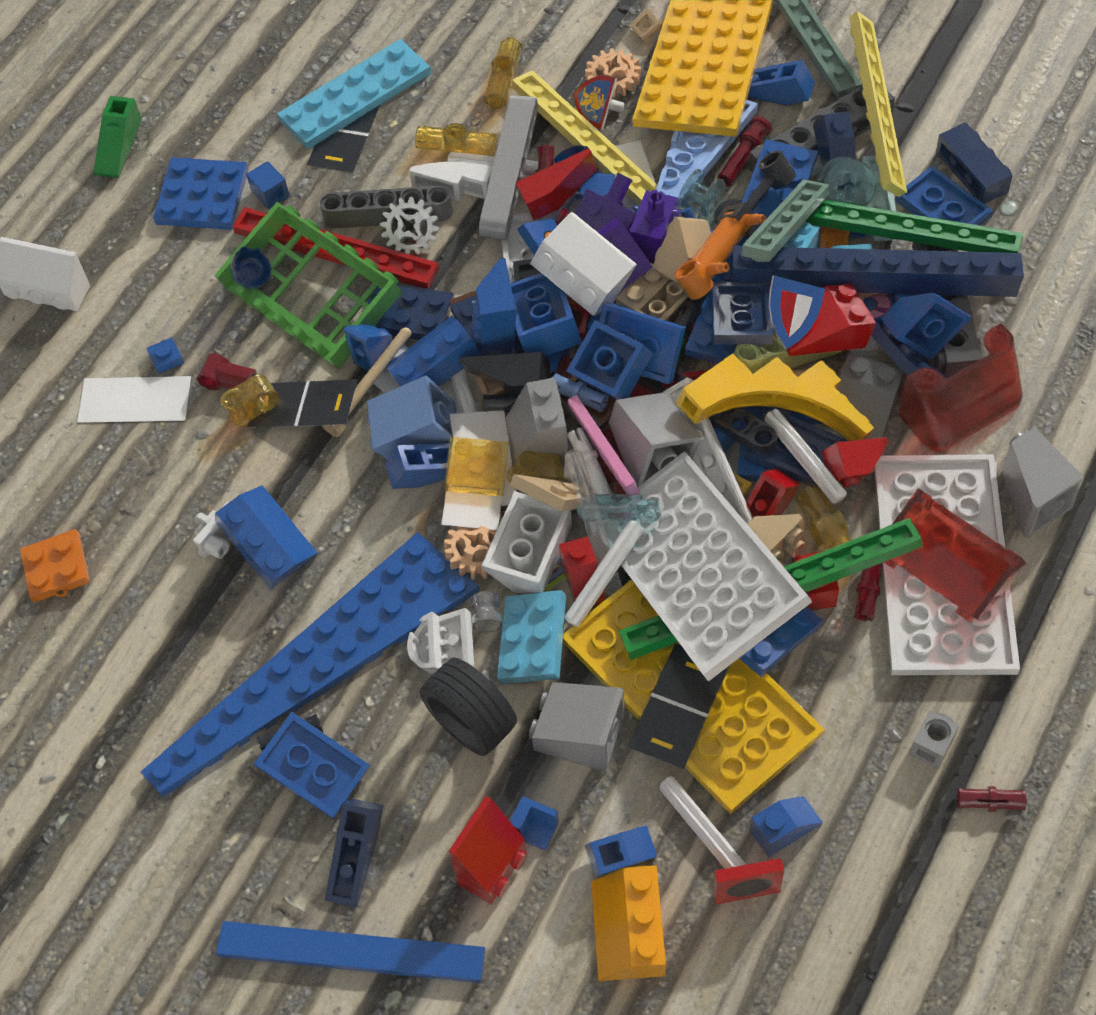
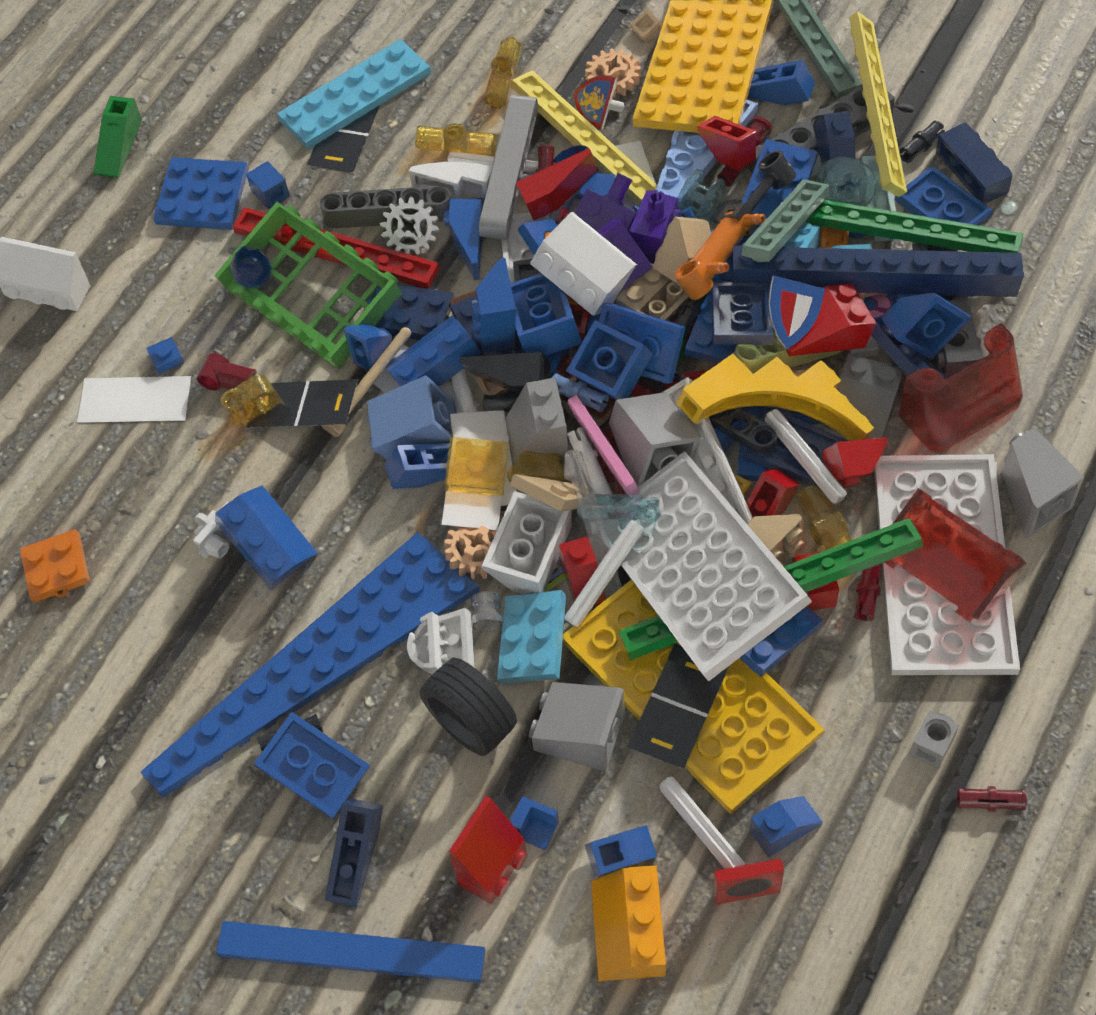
(463, 223): none -> blue slope
(729, 142): none -> red slope
(921, 141): none -> black pin

